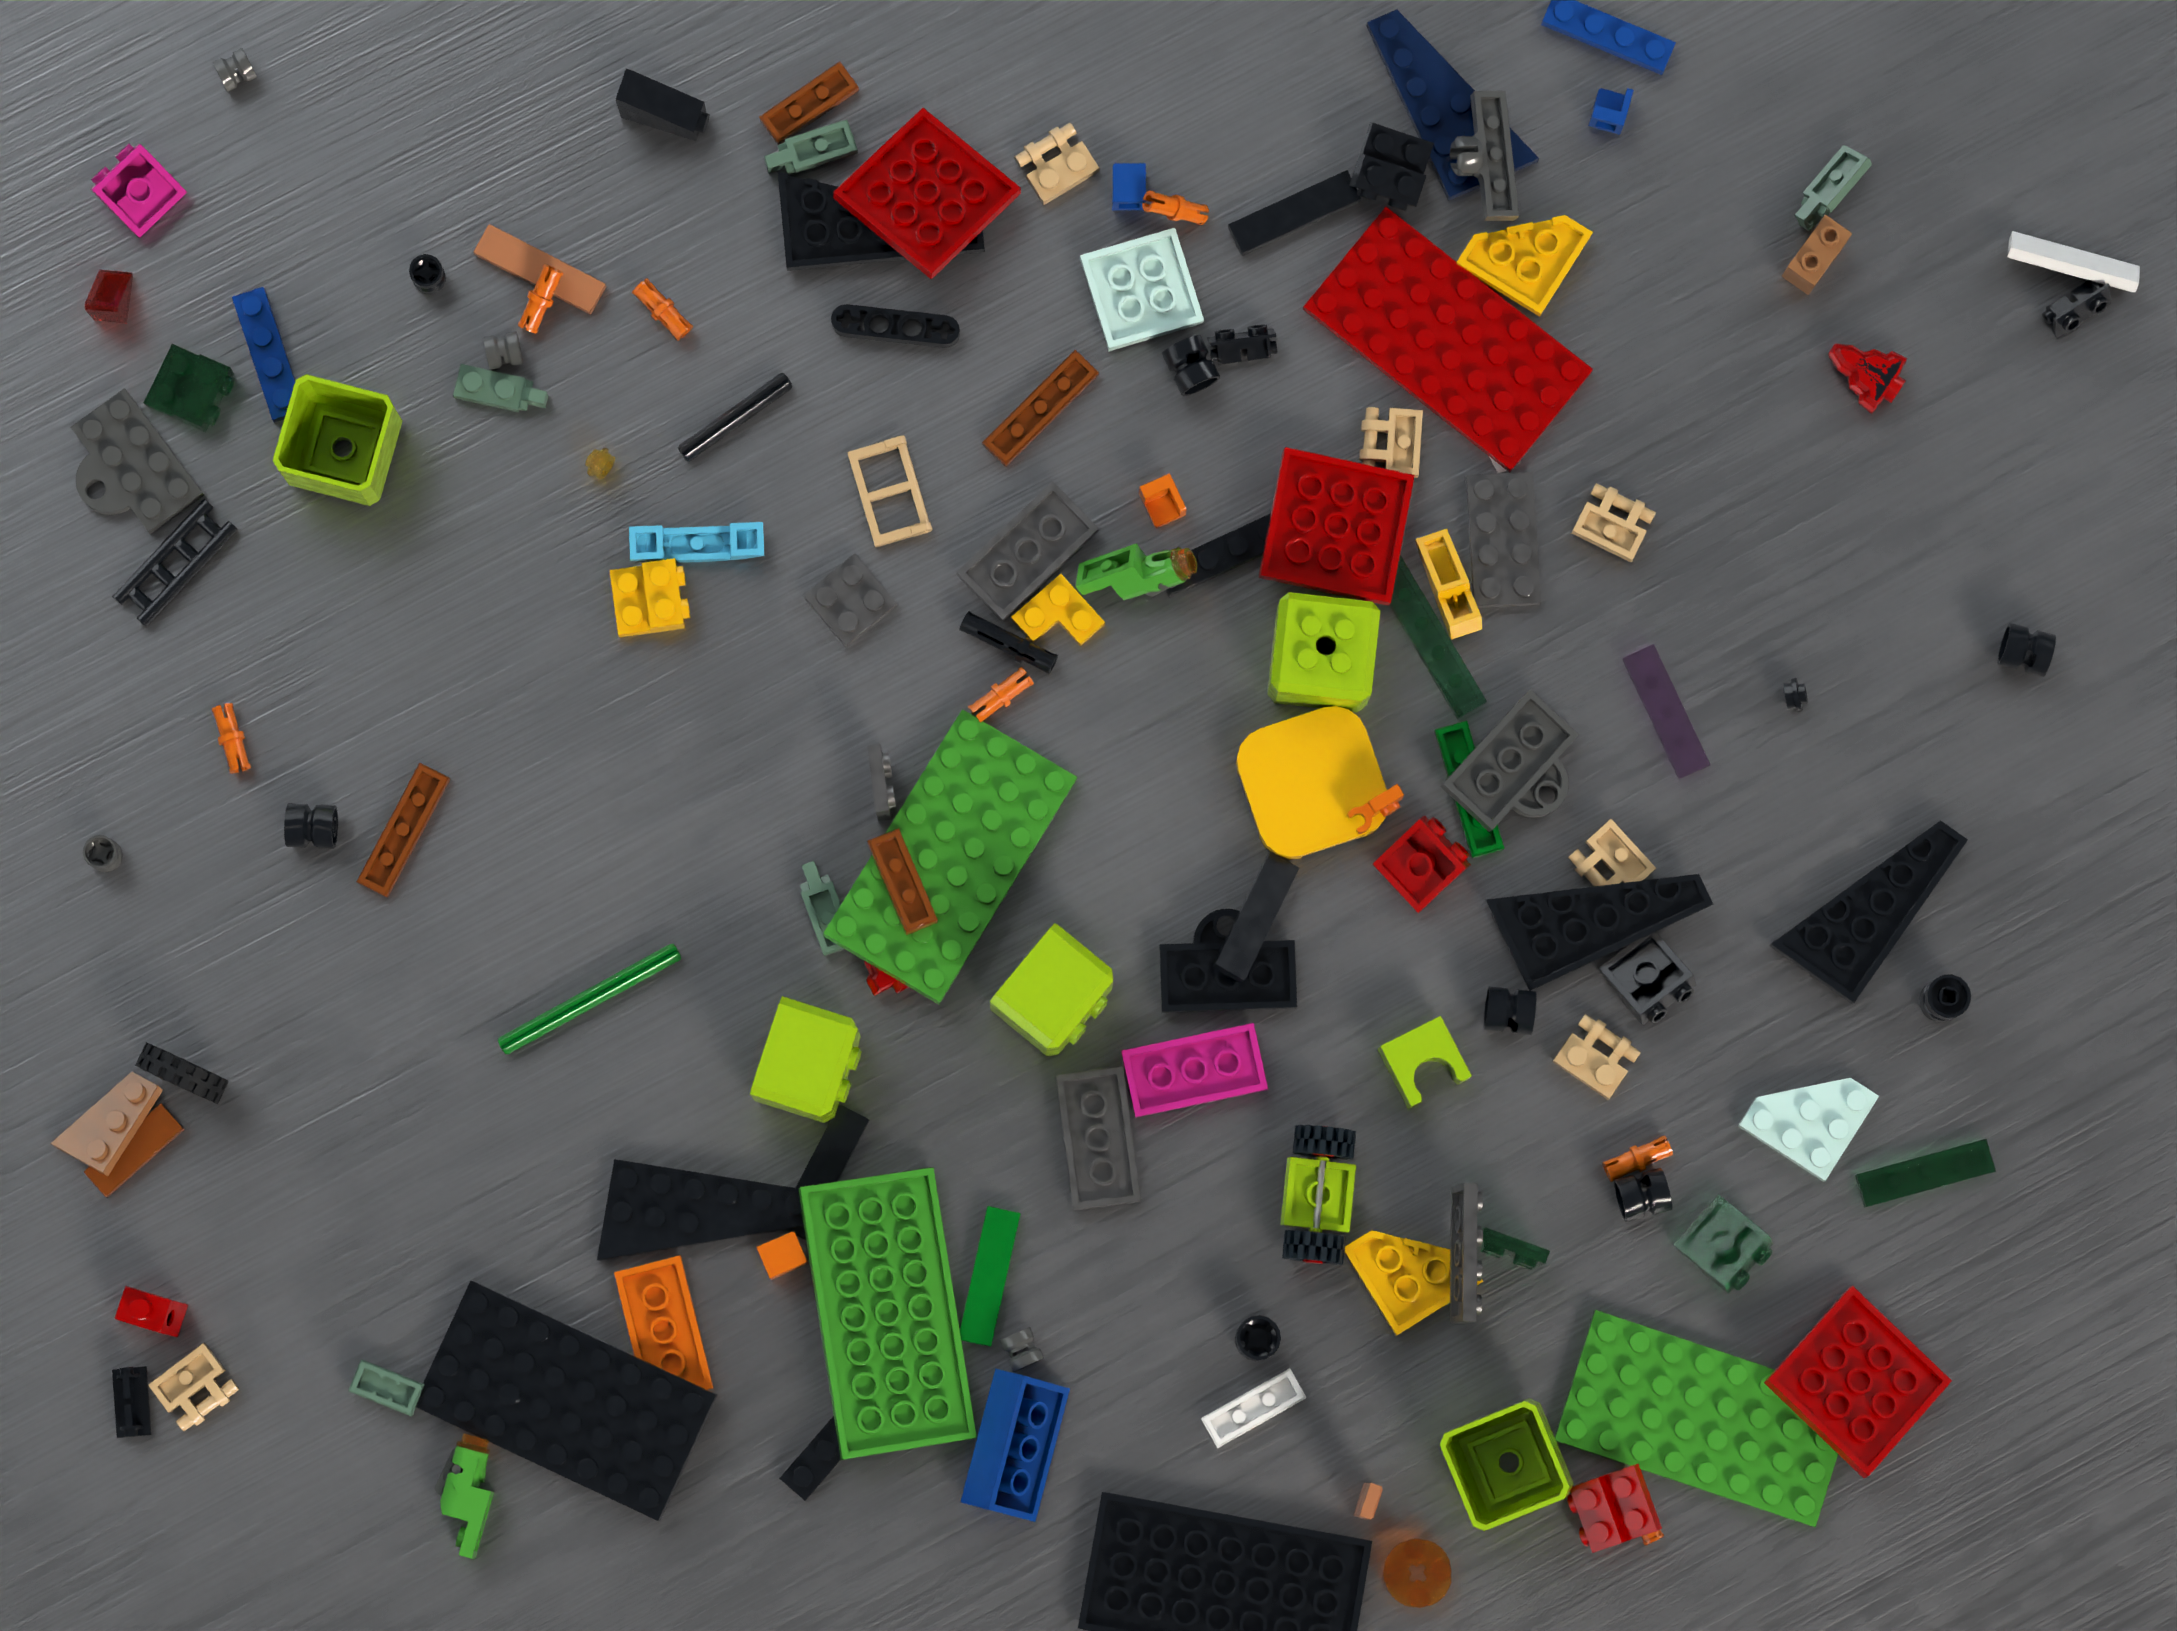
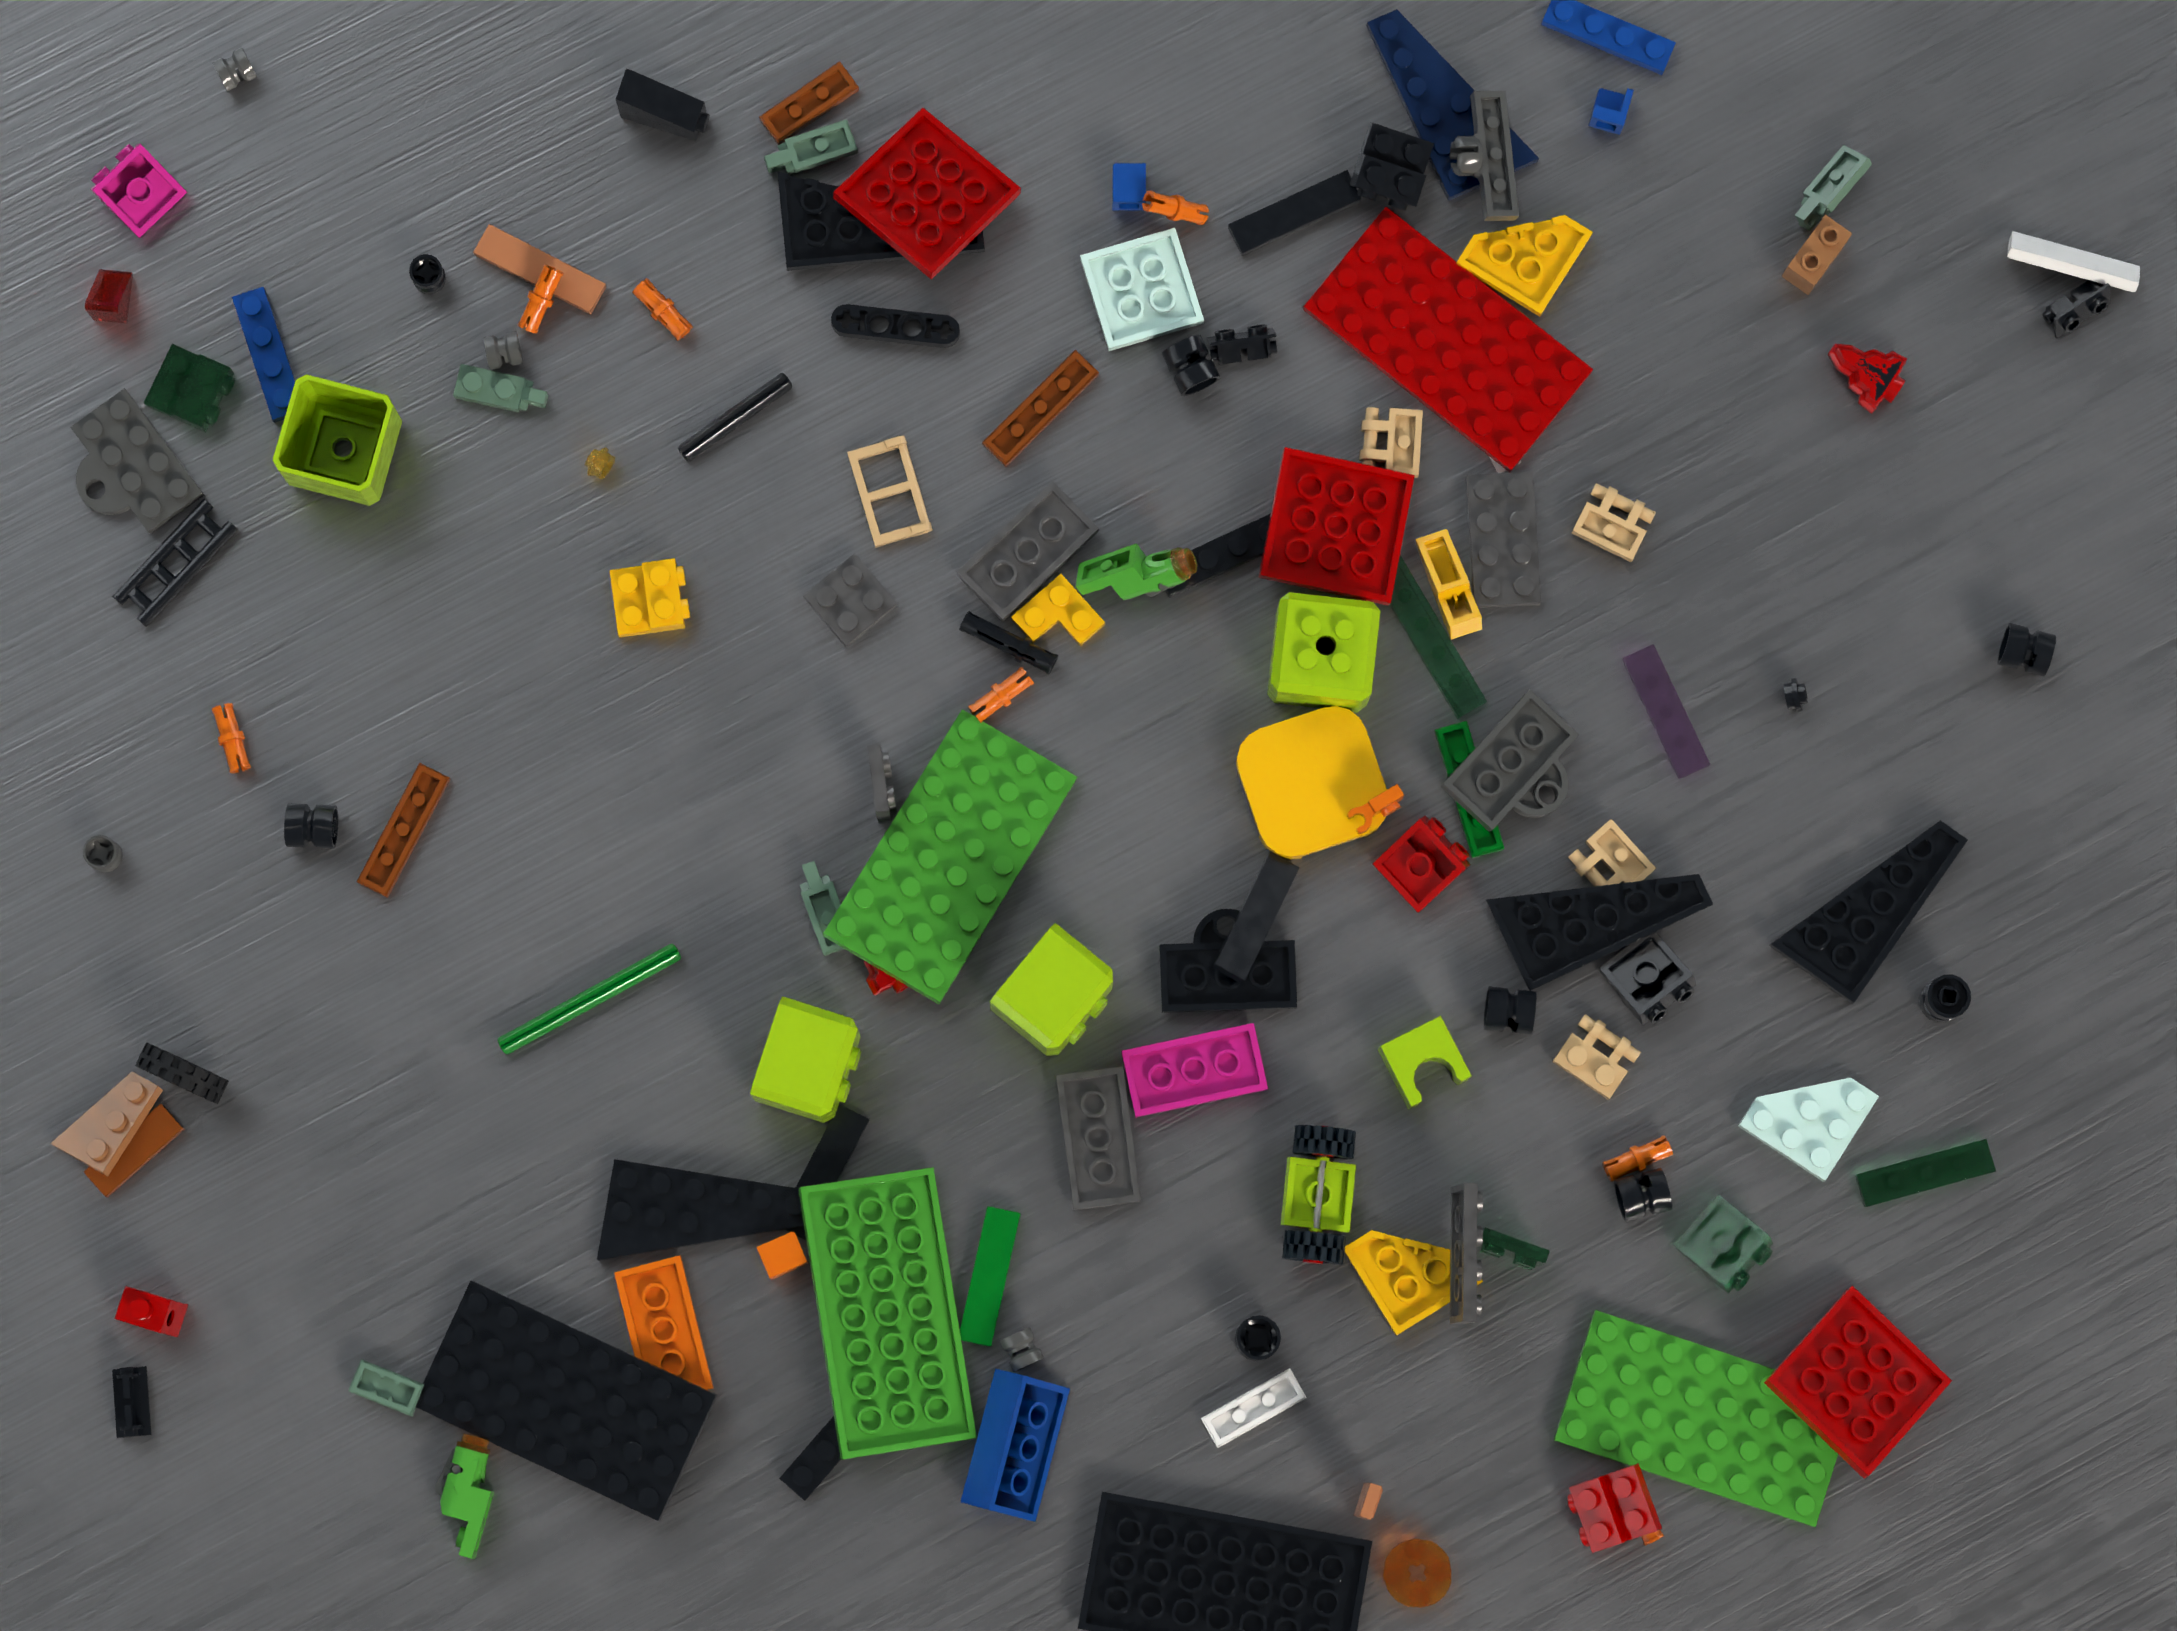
(187, 1378): tan plate -> none
(697, 543): medium azure slope -> none
(902, 881): dark orange tile -> none
(1062, 172): tan plate -> none
(1162, 501): orange panel -> none
(1488, 1490): lime plate -> none

